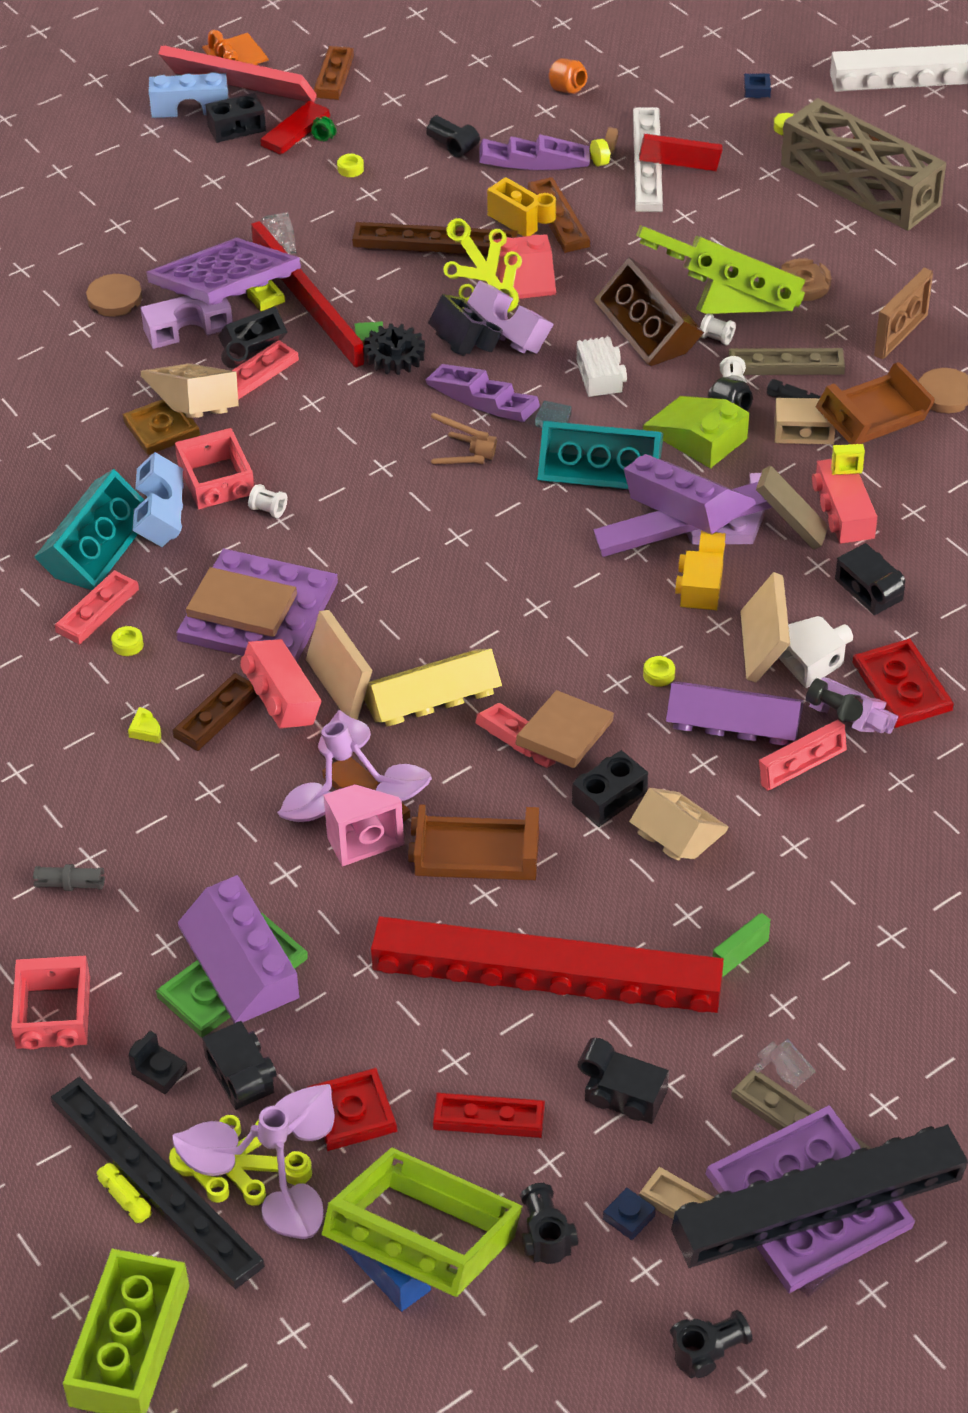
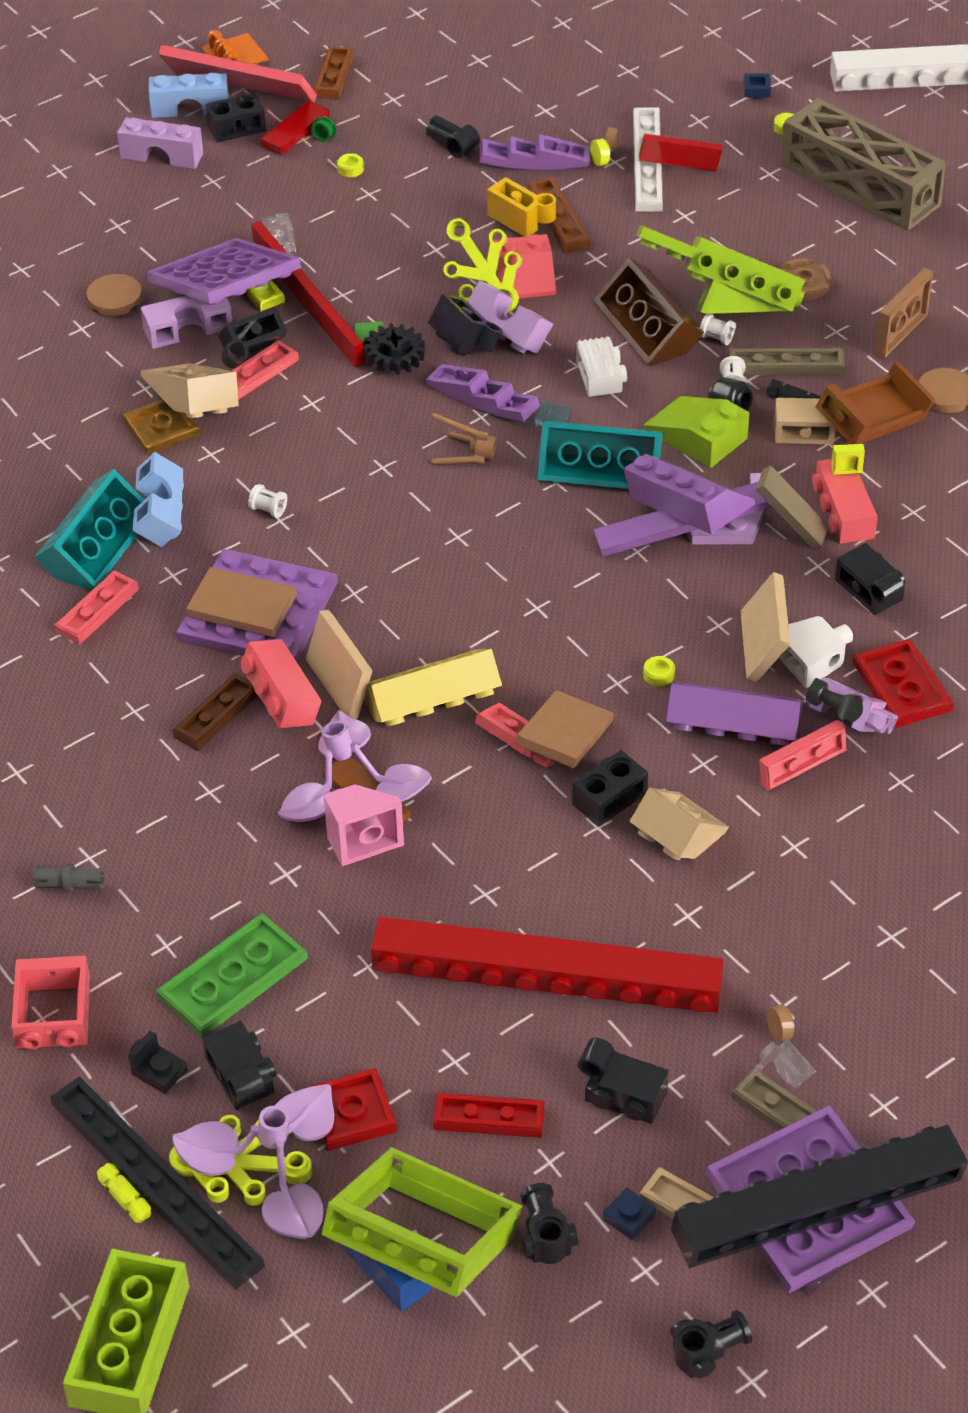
(127, 641): neon yellow tile -> none
(145, 727): neon yellow tile -> none
(180, 142): none -> lavender arch
(221, 447): coral window -> none
(238, 951): medium lavender slope -> none
(419, 237): reddish brown plate -> none
(475, 846): dark orange panel -> none
(567, 76): orange head -> none
(702, 573): yellow hinge -> none
(743, 942): bright green tile -> none
(780, 1022): none -> medium nougat tile

